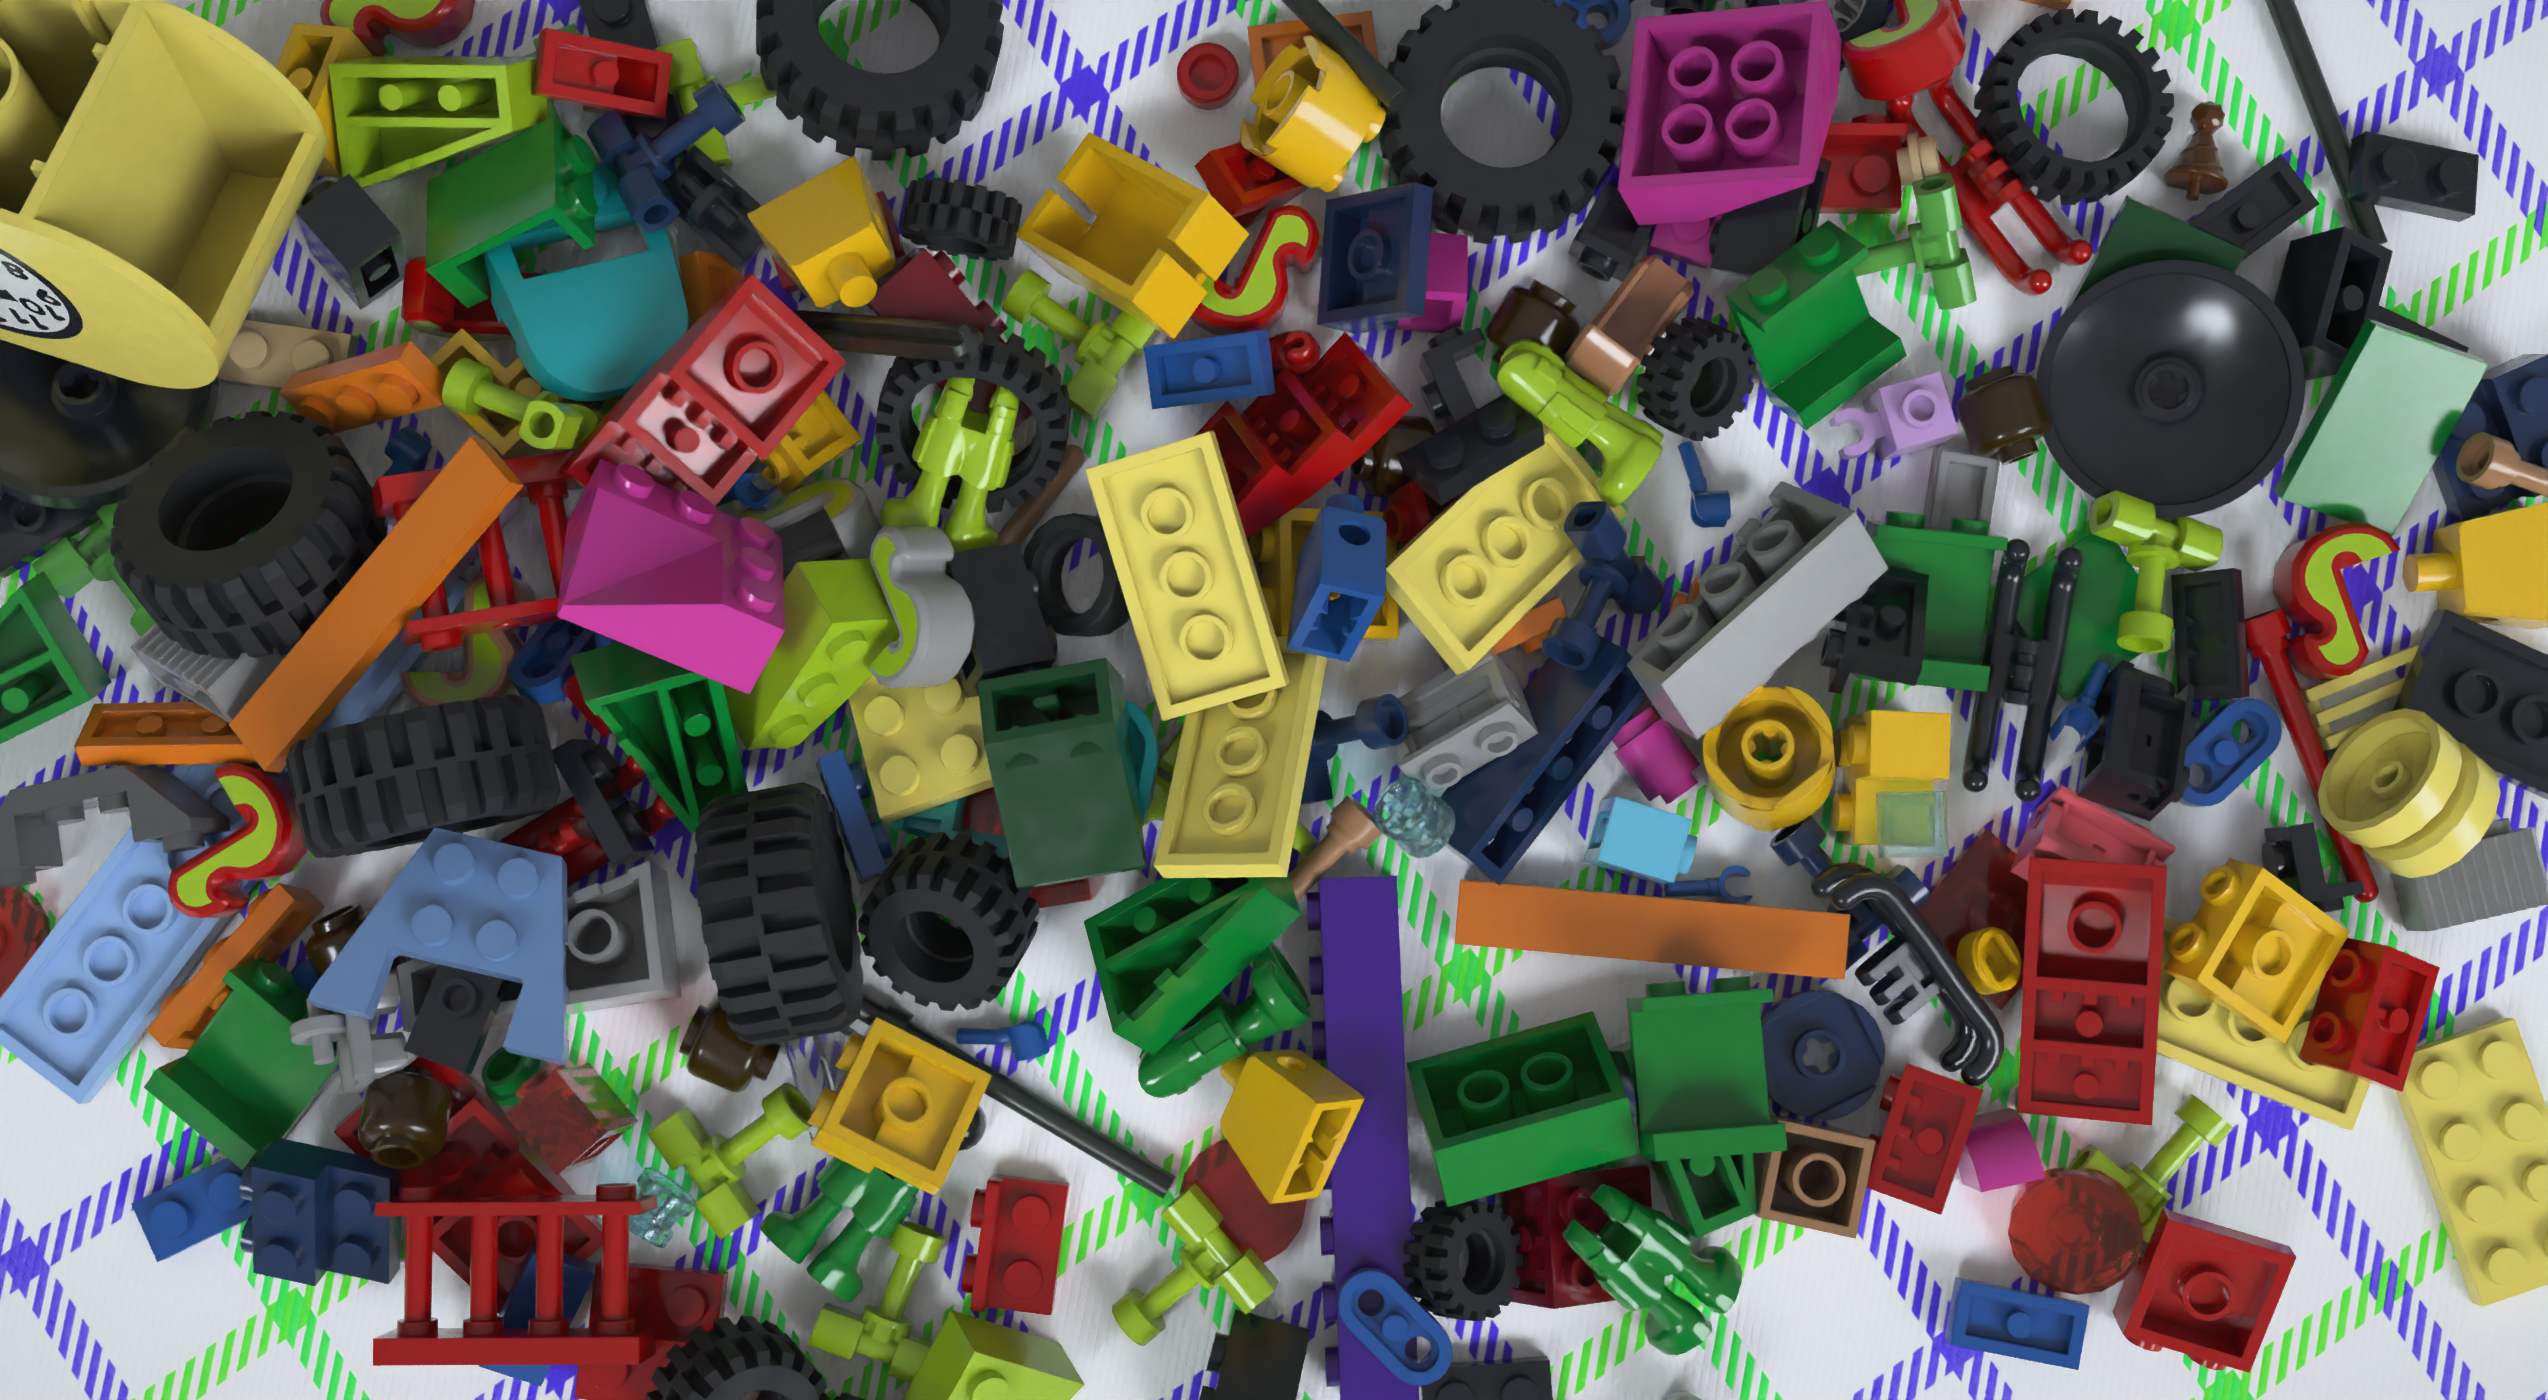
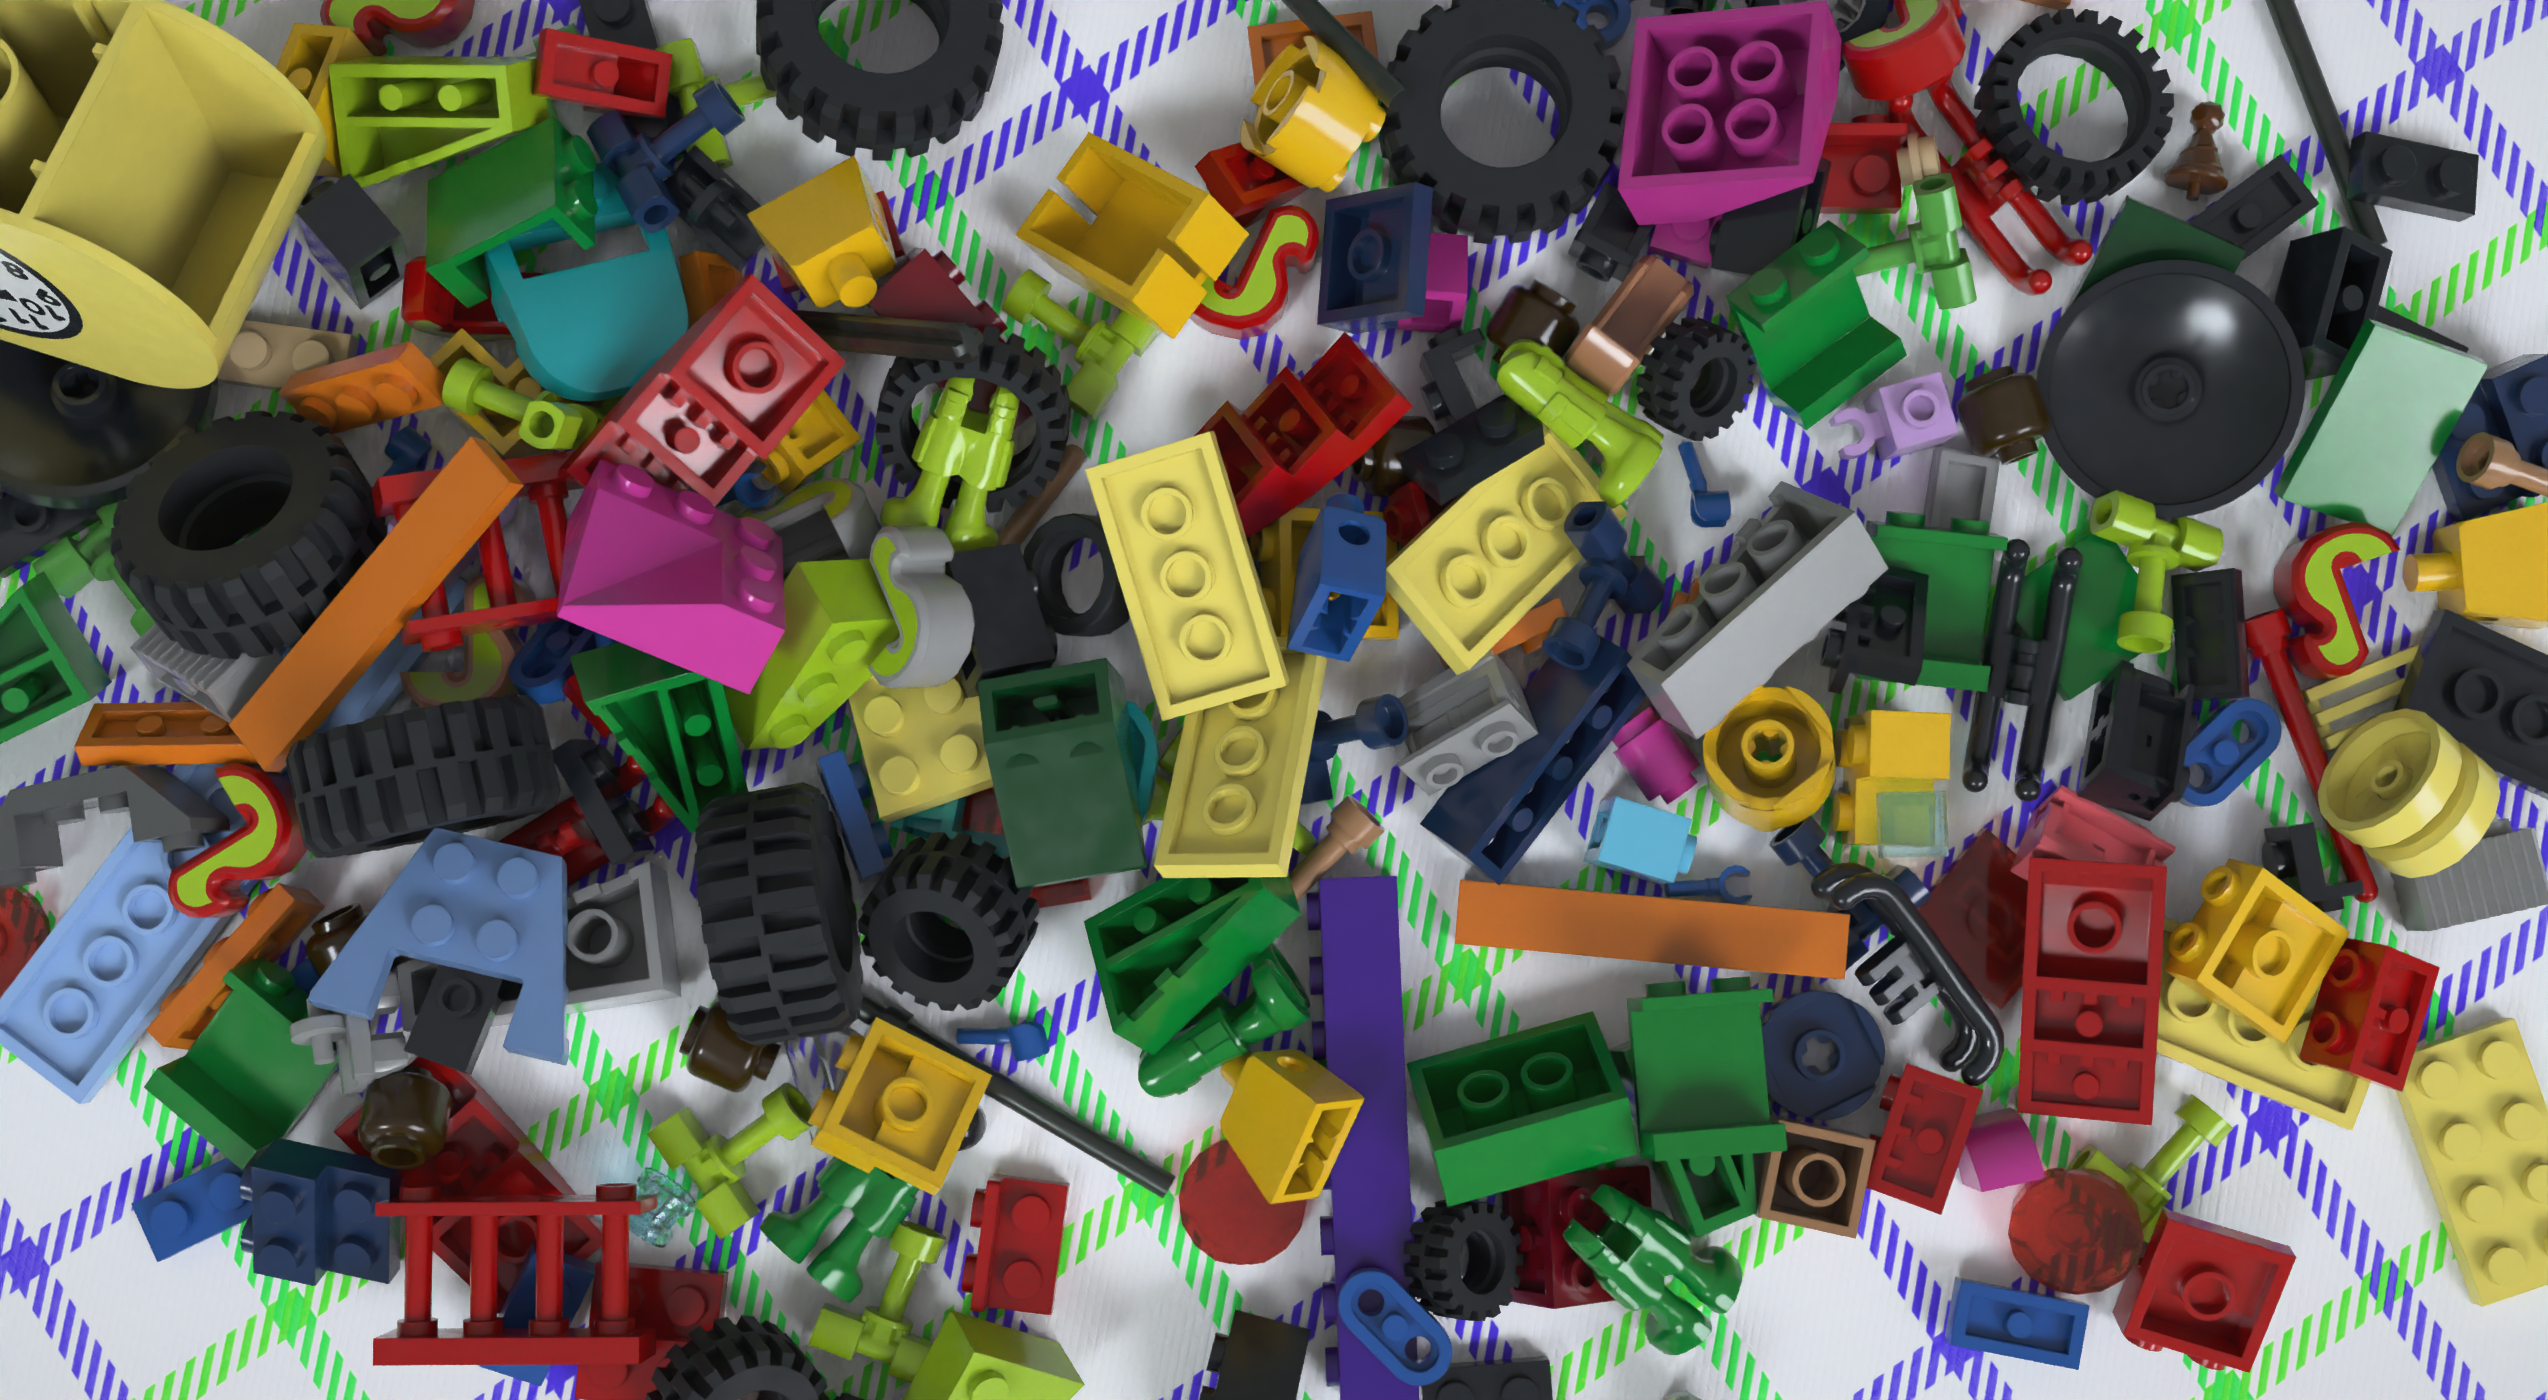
(506, 1074): green plate -> none
(569, 1116): clear red brick -> none
(961, 219): black tyre -> none
(1206, 1259): lime bar -> none
(1208, 76): red tile -> none
(1209, 369): blue plate -> none
(1295, 350): red arm -> none
(1414, 817): clear light blue wheel -> none
(1989, 960): yellow tile -> none
(2081, 713): blue hand -> none

